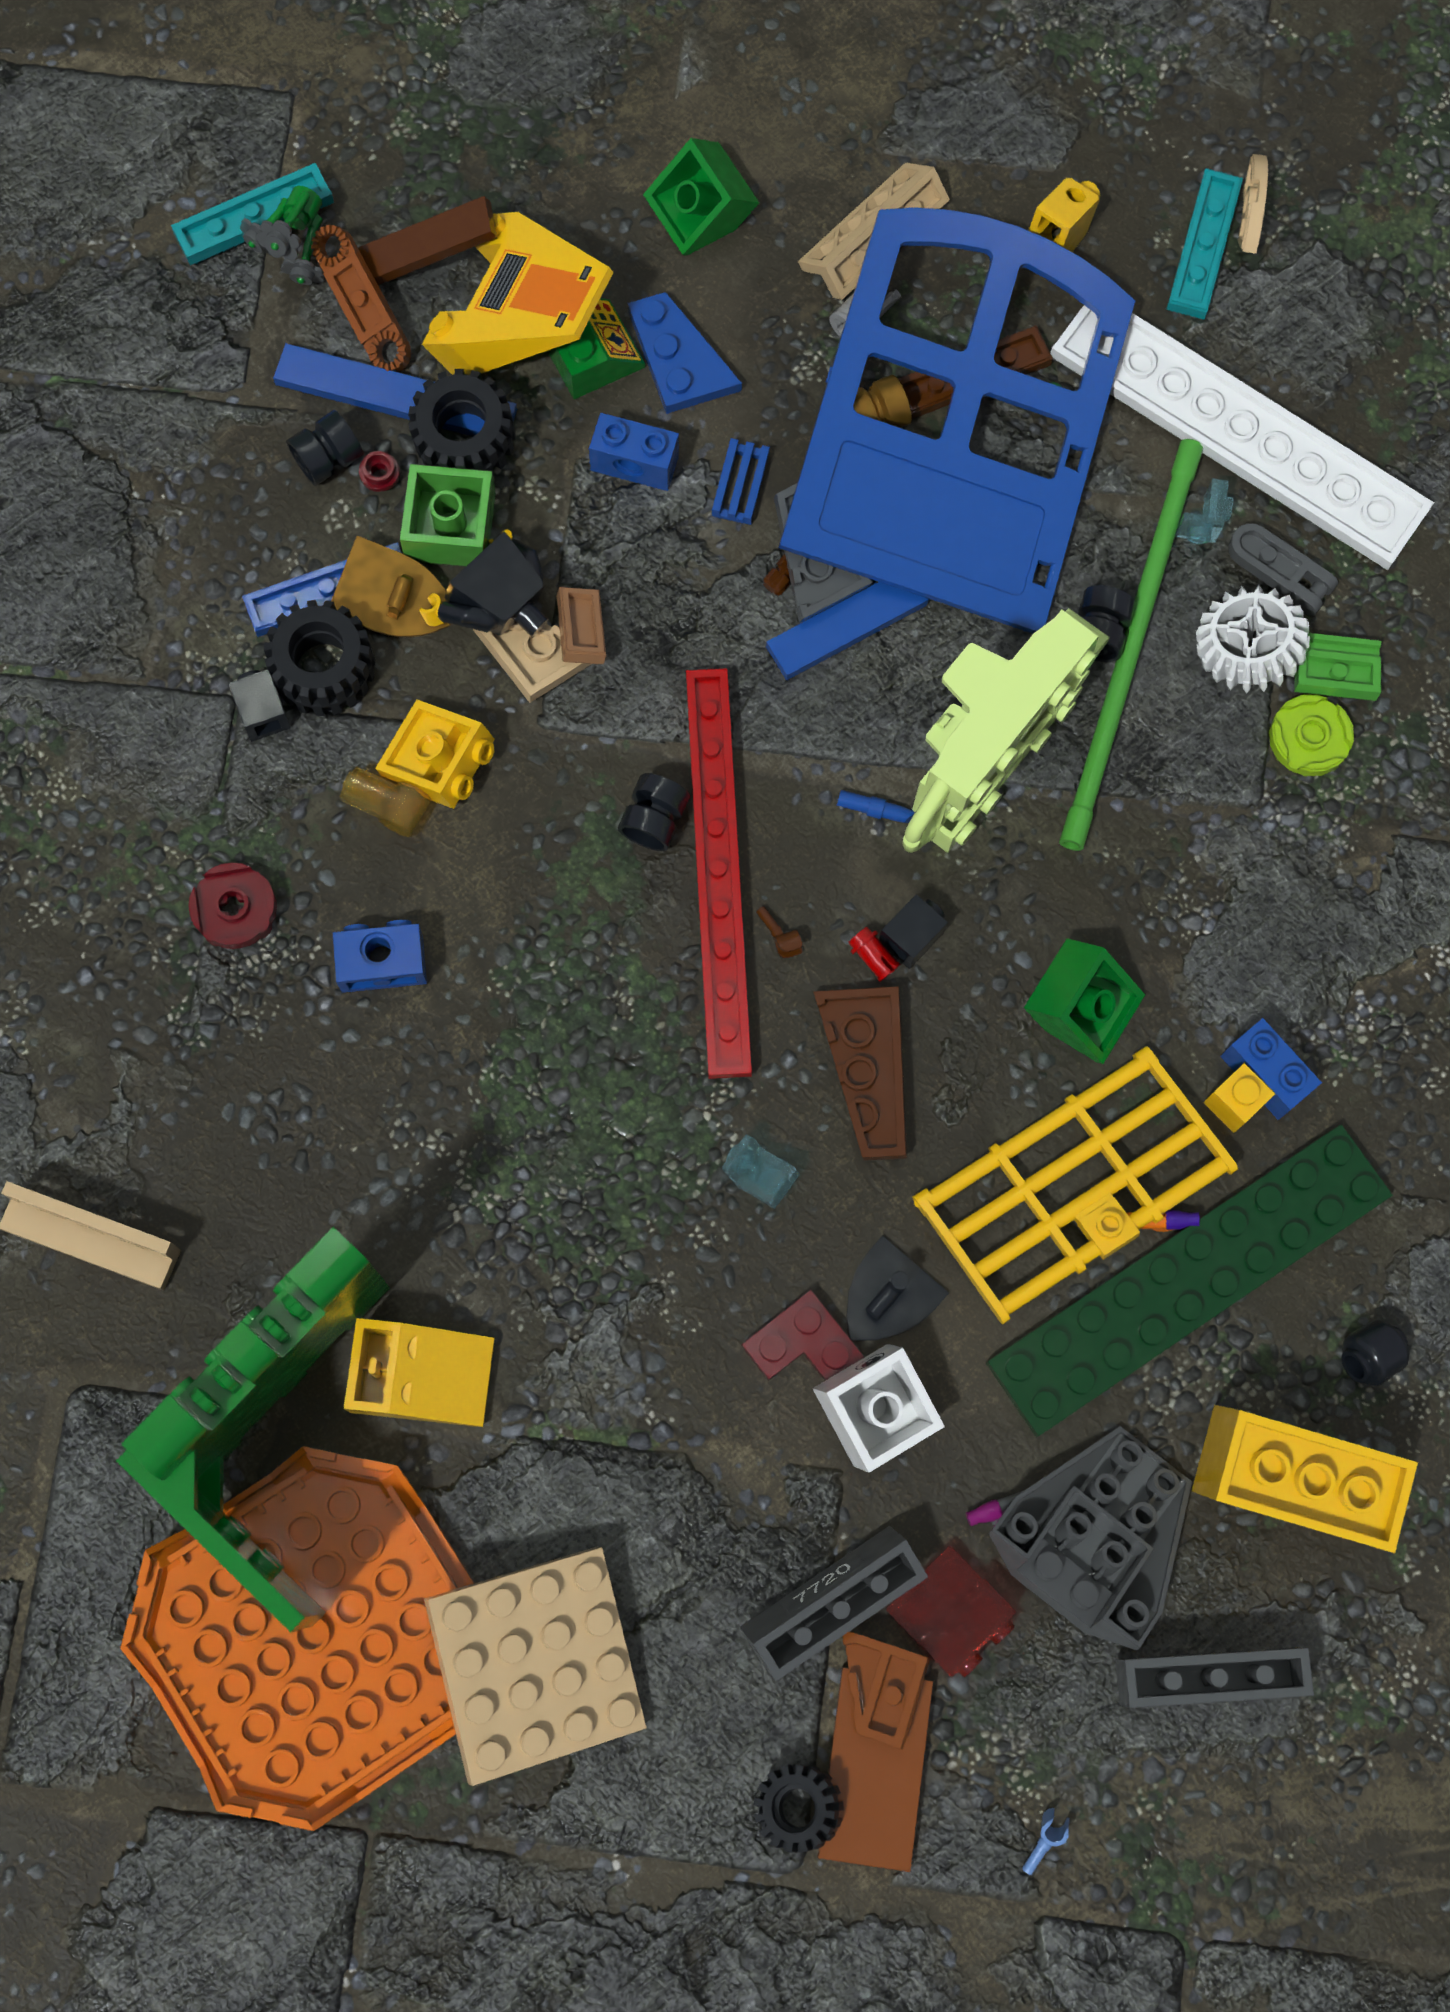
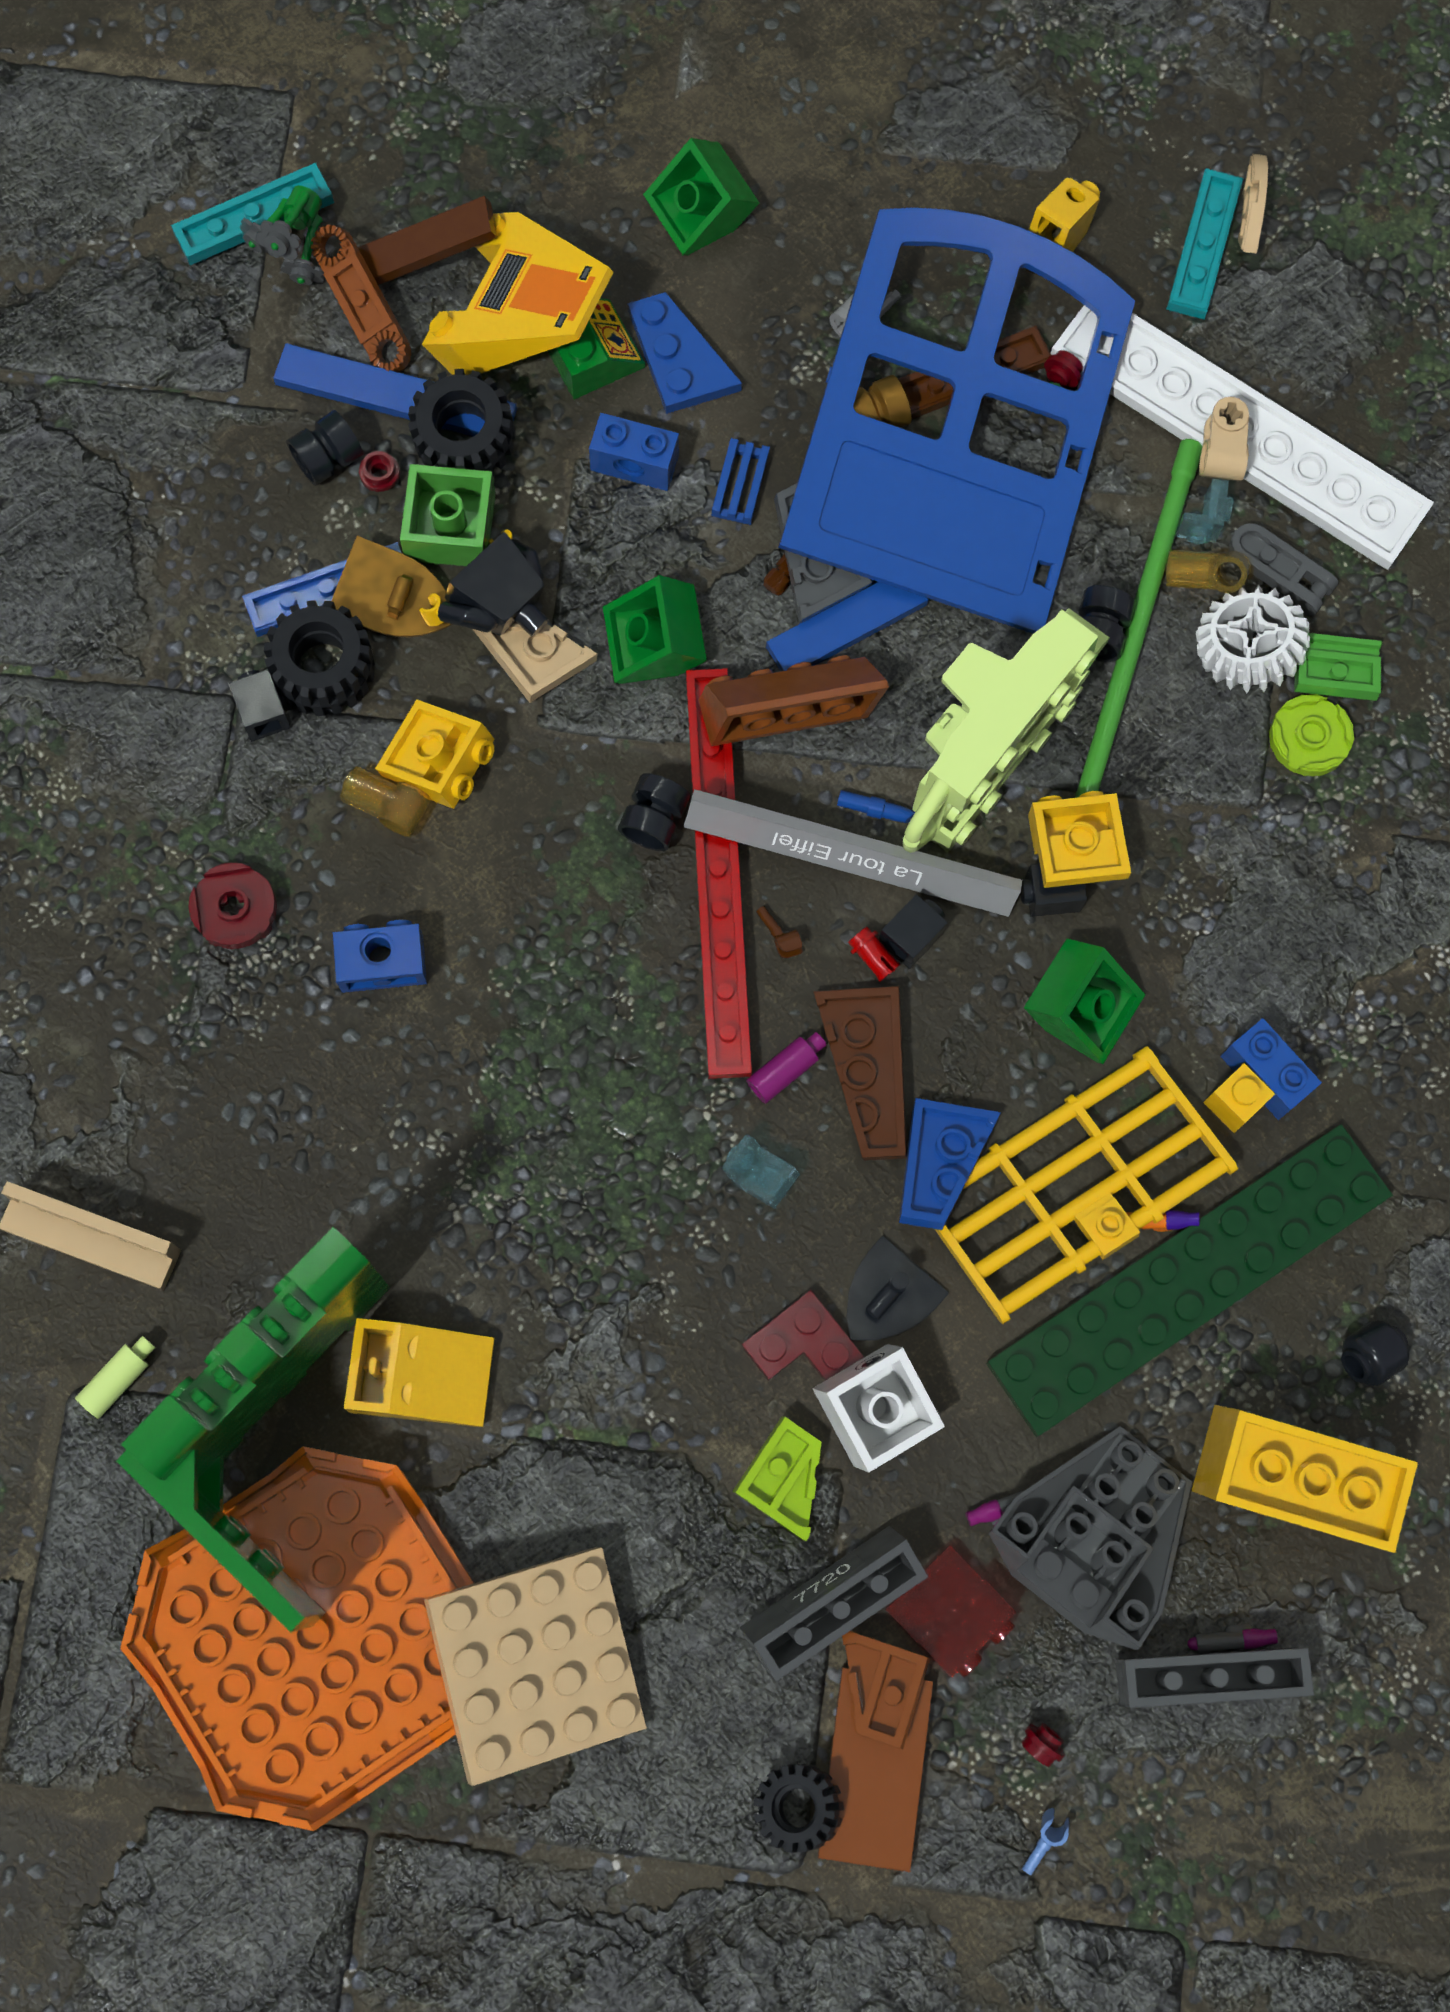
(115, 1377): none -> yellowish green cylinder
(581, 625): medium nougat tile -> none
(654, 631): none -> green slope
(783, 1477): none -> lime wing
(785, 1067): none -> magenta cylinder
(790, 699): none -> dark orange slope
(849, 240): tan fence -> none
(852, 853): none -> light grey tile
(940, 1158): none -> blue wing
(1043, 1744): none -> dark red plate
(1053, 899): none -> black brick
(1063, 369): none -> dark red plate
(1079, 839): none -> yellow plate
(1202, 570): none -> clear yellow piece
(1225, 441): none -> tan piece
(1234, 1637): none -> piece

